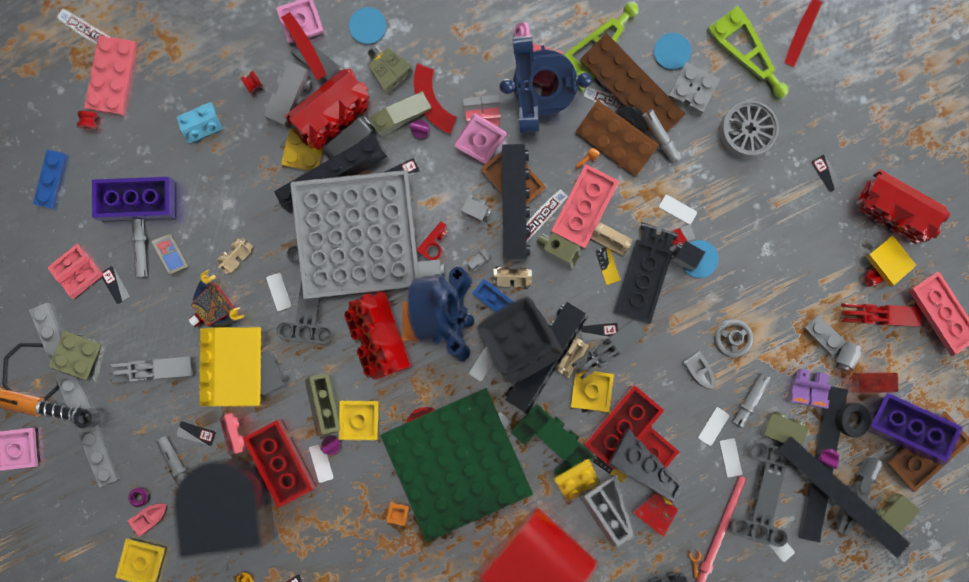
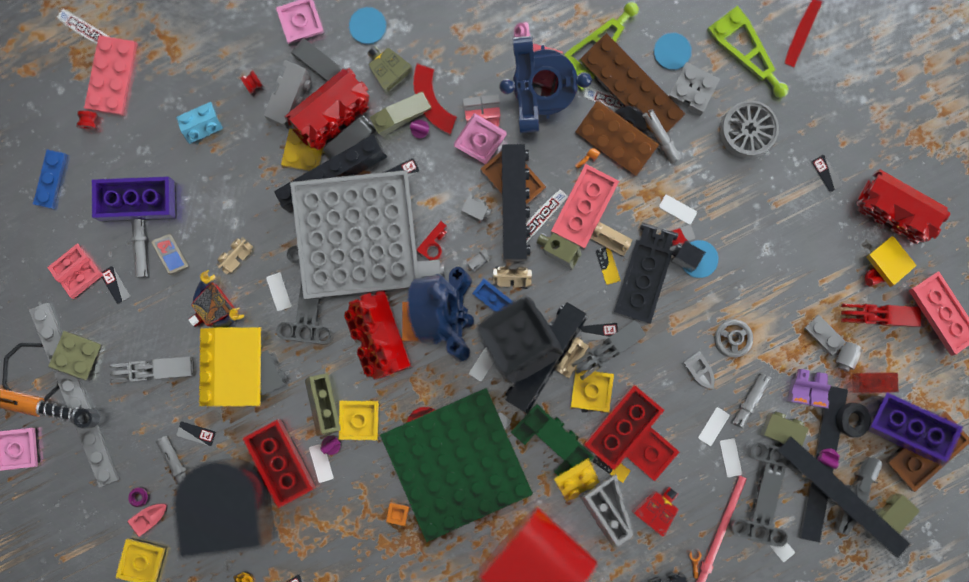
(233, 441): coral plate -> none
(304, 45): red sticker -> none
(638, 463): black wing -> none

